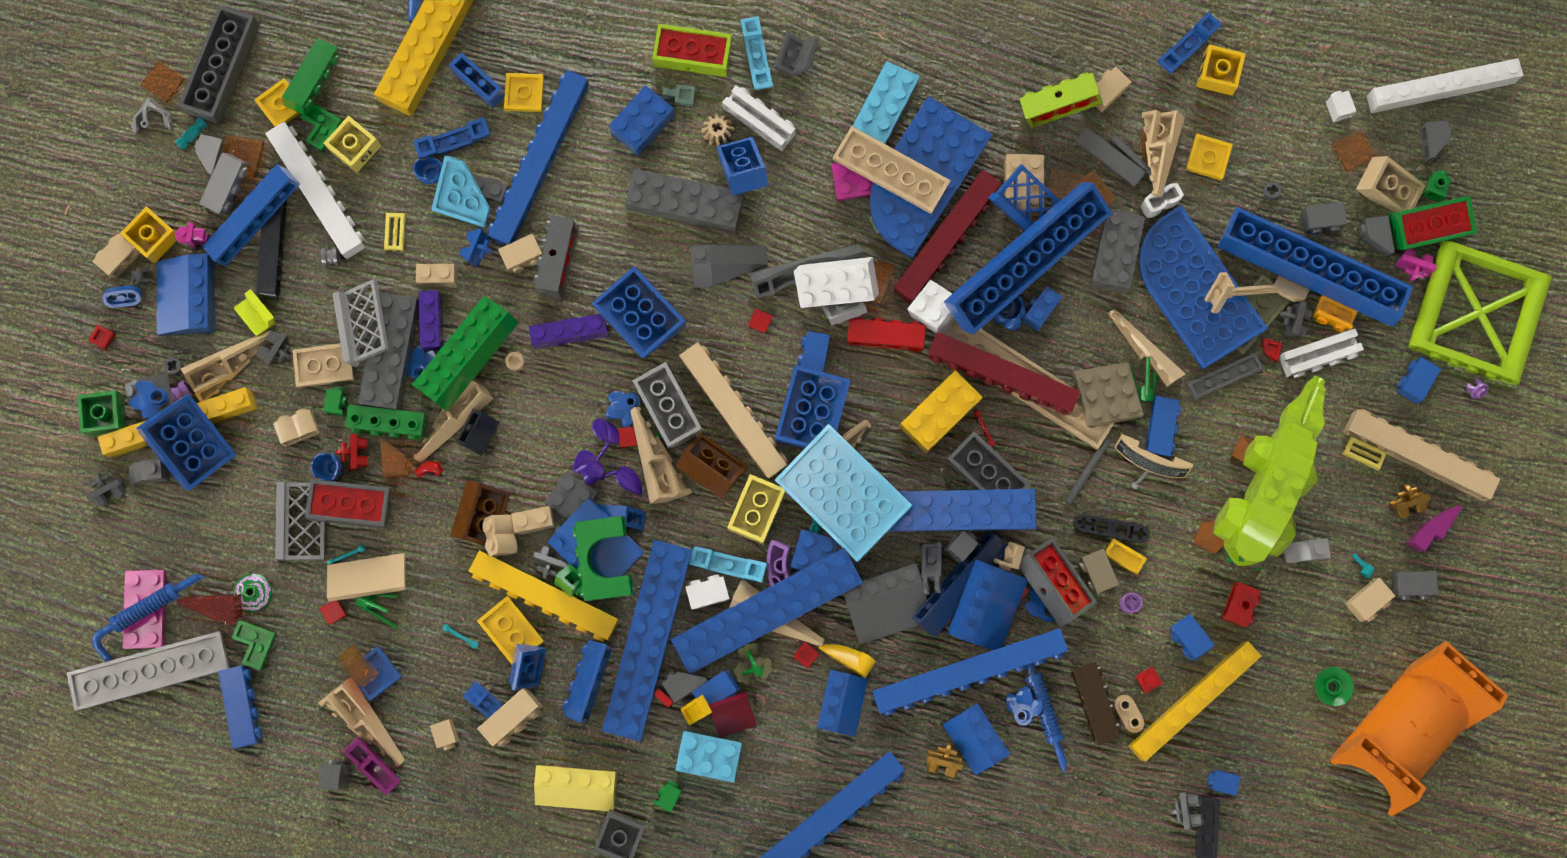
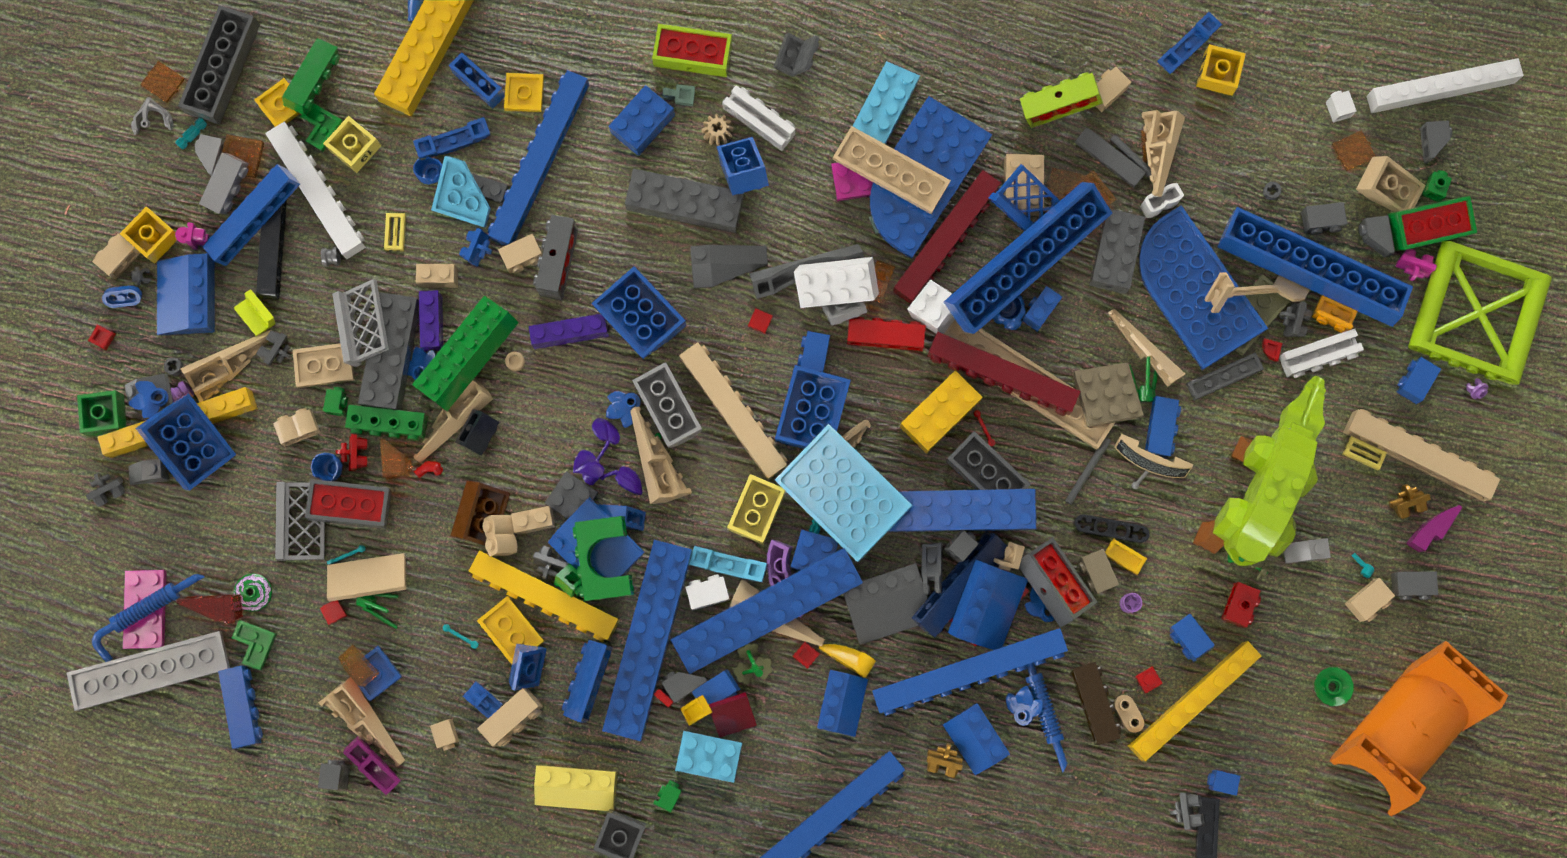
(627, 437): red tile -> none
(711, 466): reddish brown slope -> none
(756, 53): medium azure slope -> none
(1209, 157): yellow plate -> none

